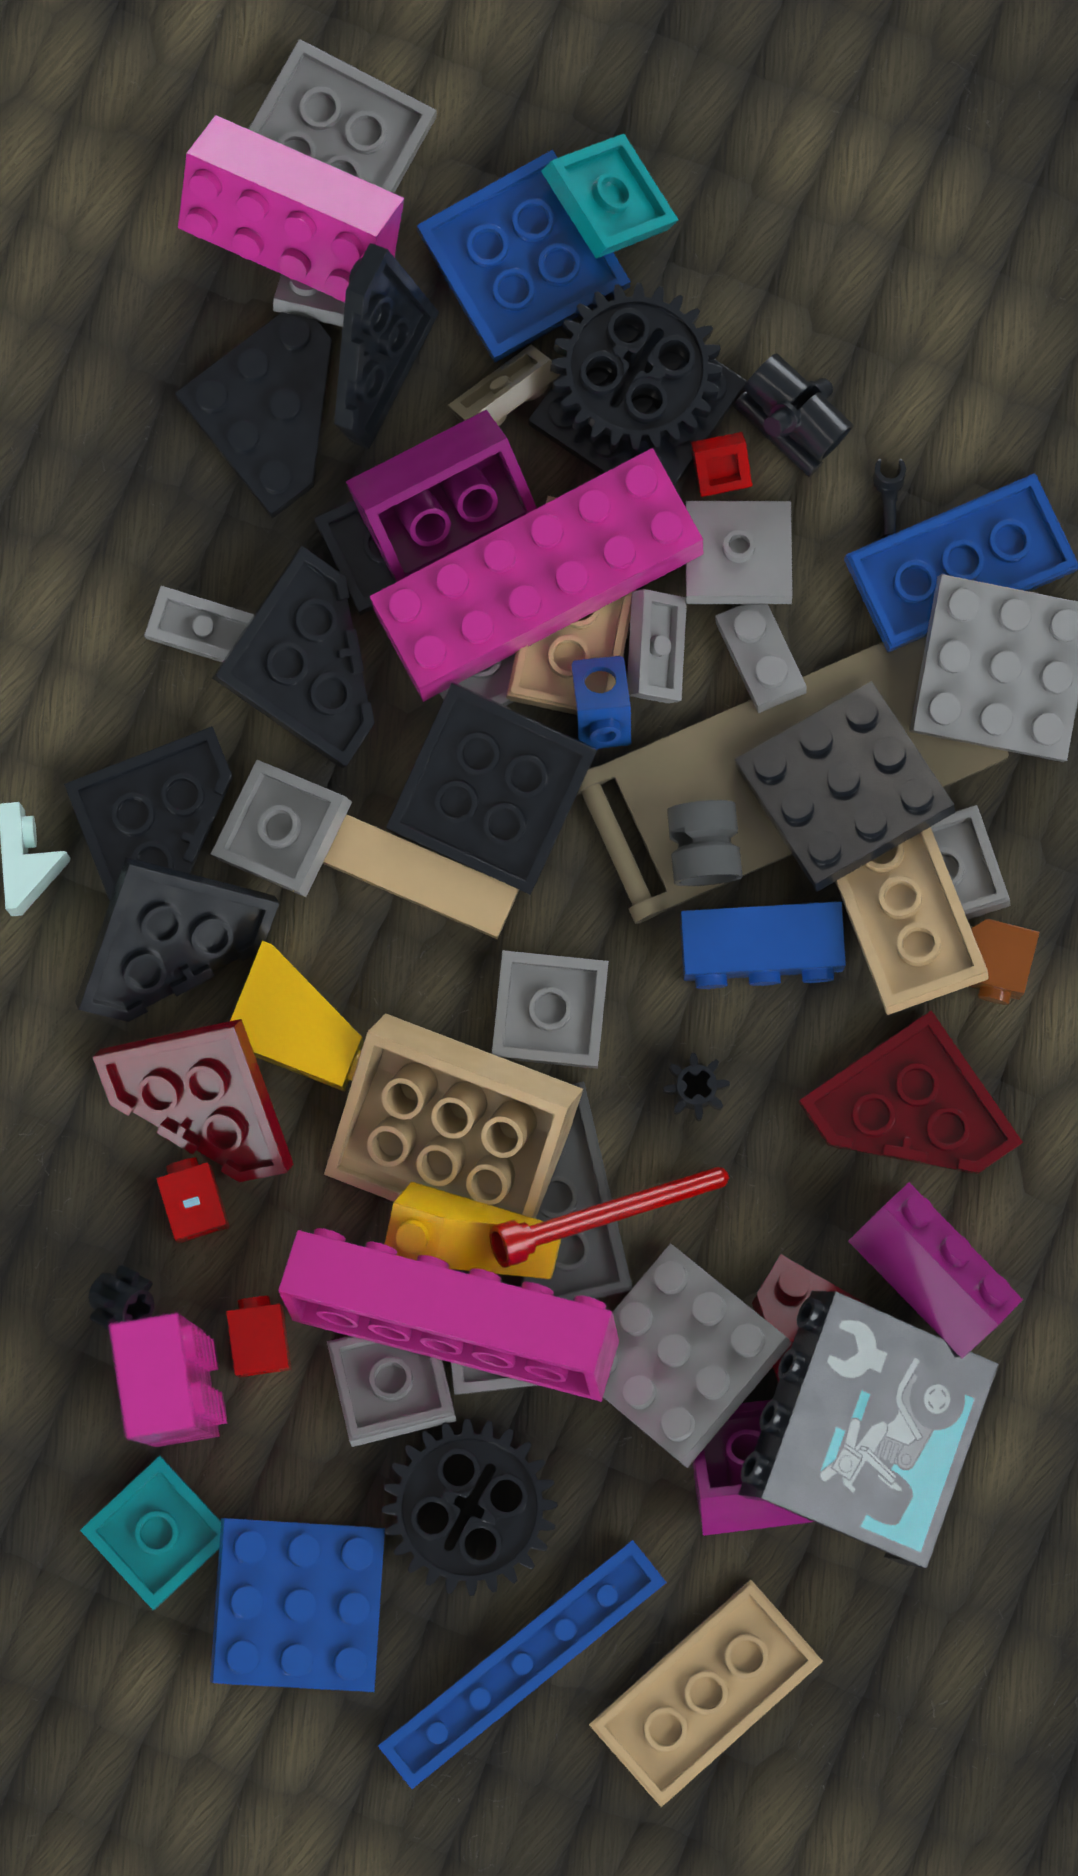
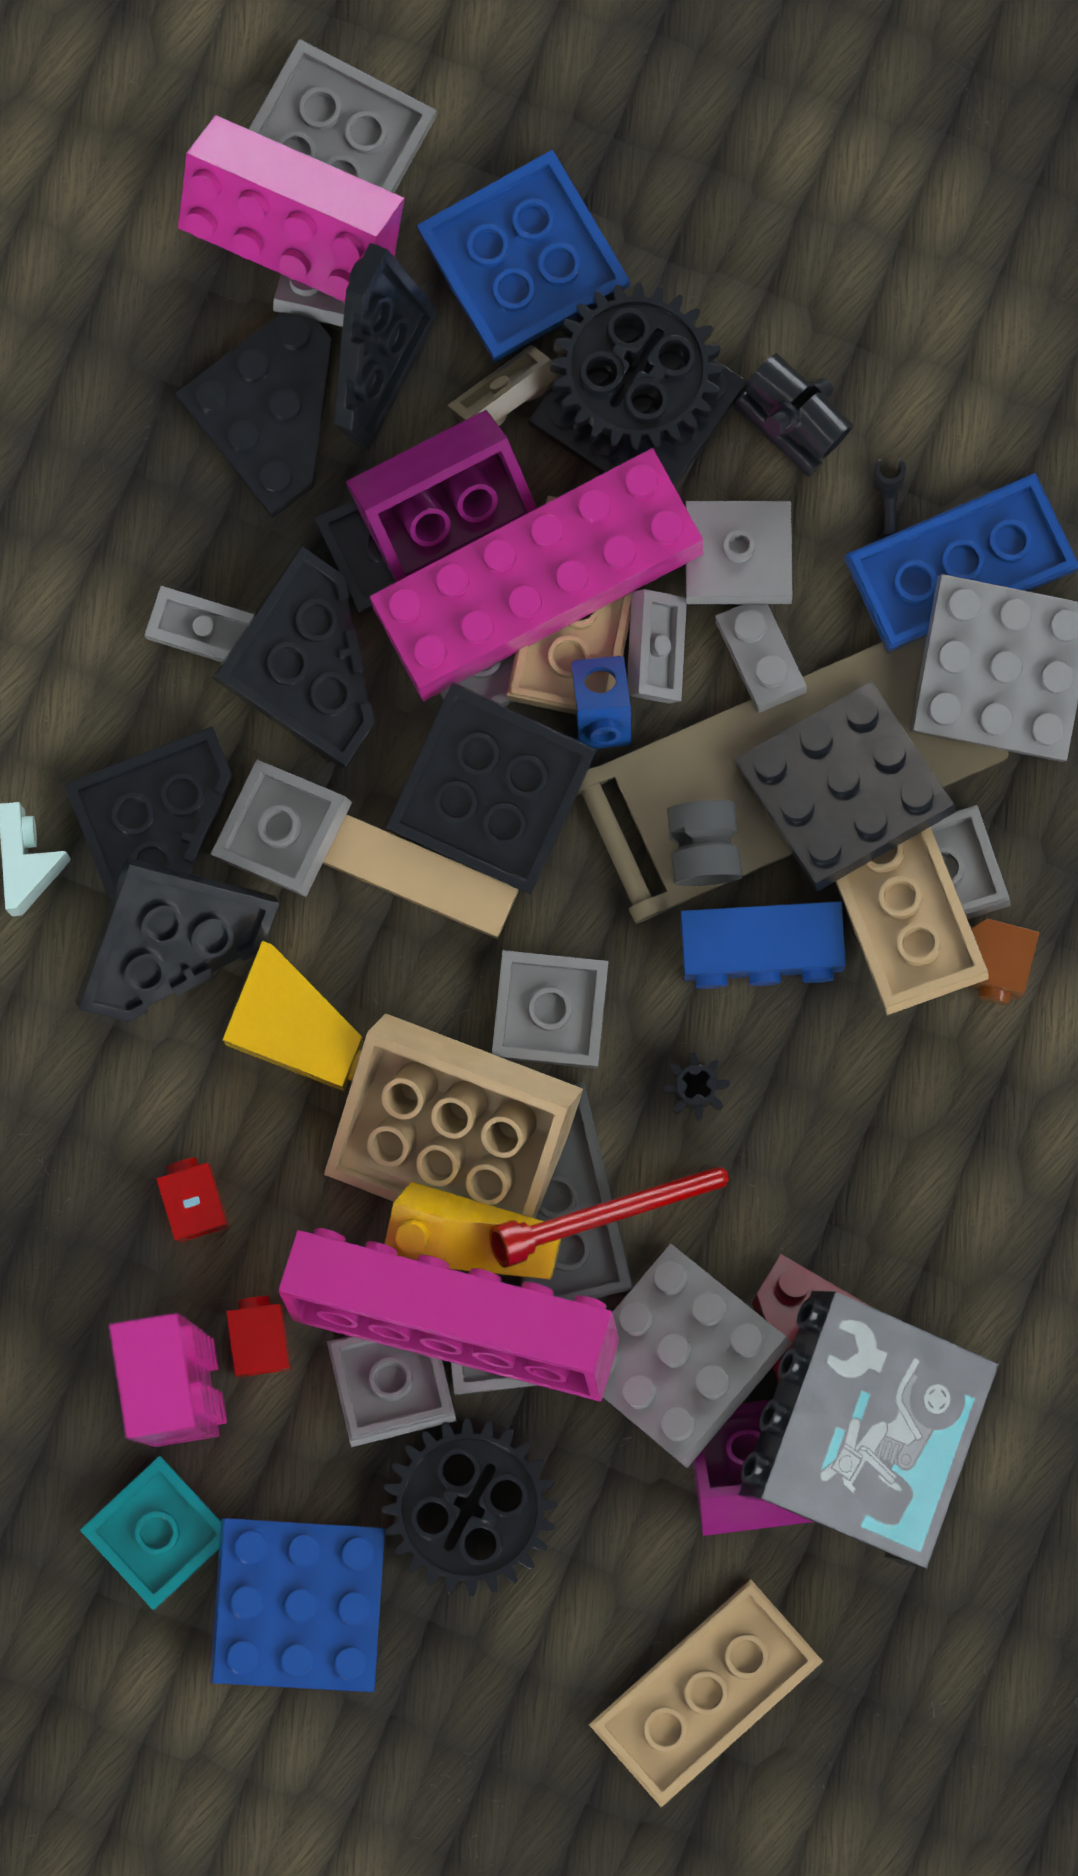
(120, 1297): black gear -> none
(201, 1095): plate -> none
(522, 1664): blue plate -> none
(609, 195): teal plate -> none
(721, 464): red plate -> none
(913, 1104): dark red plate -> none
(935, 1270): magenta slope -> none

